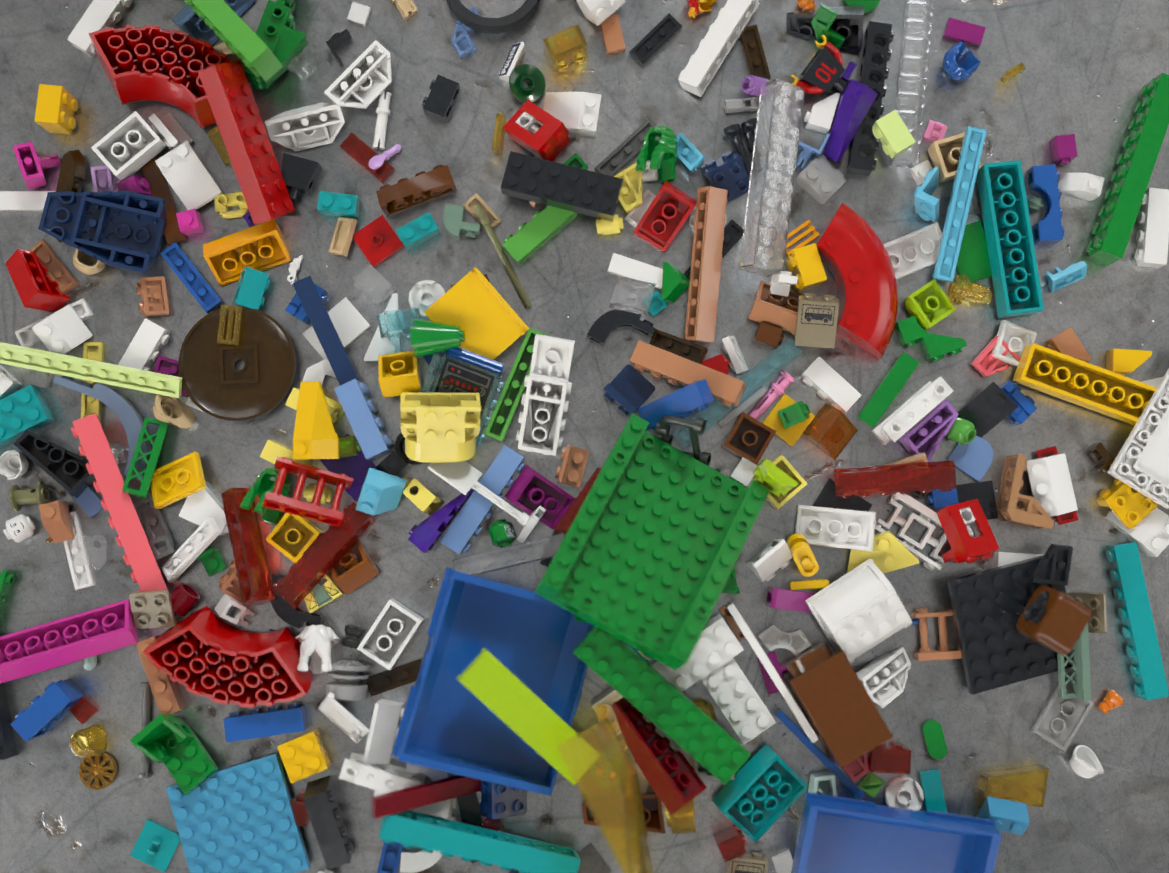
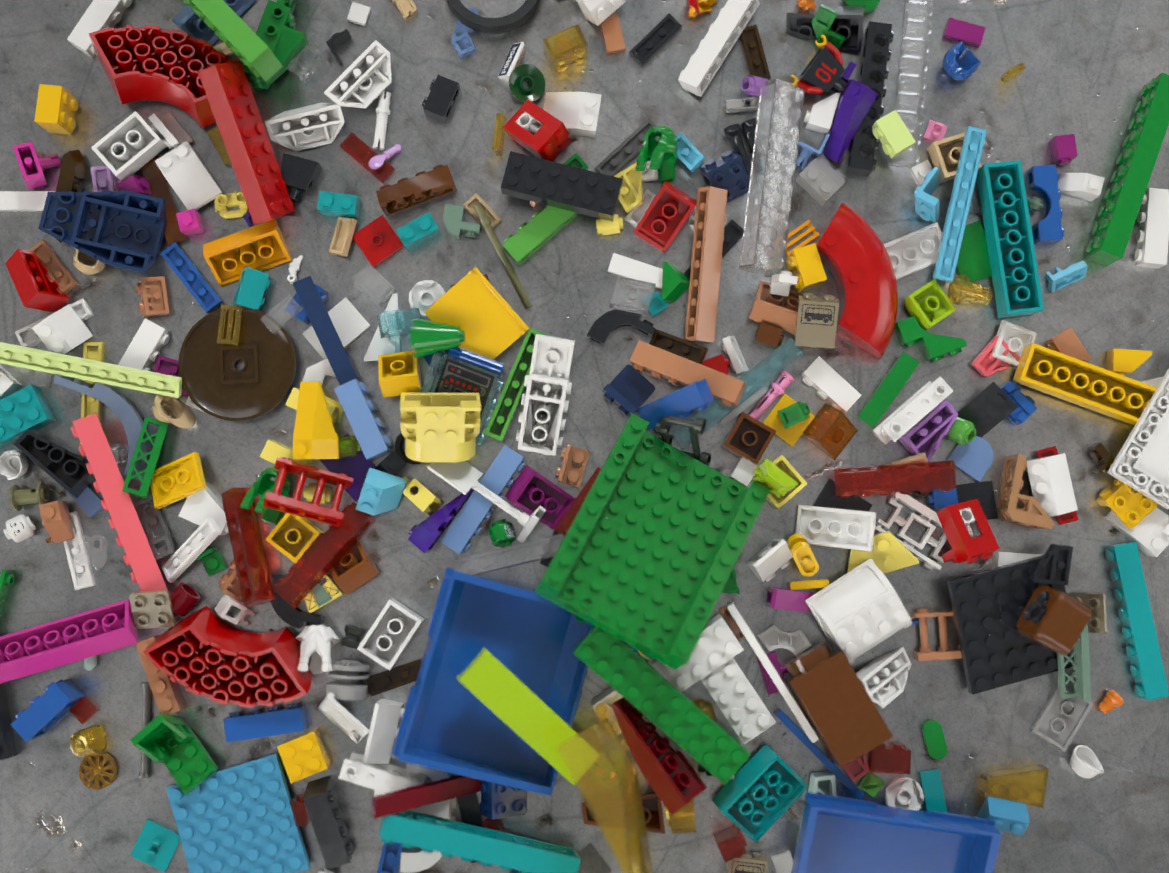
(281, 314): none -> clear tile

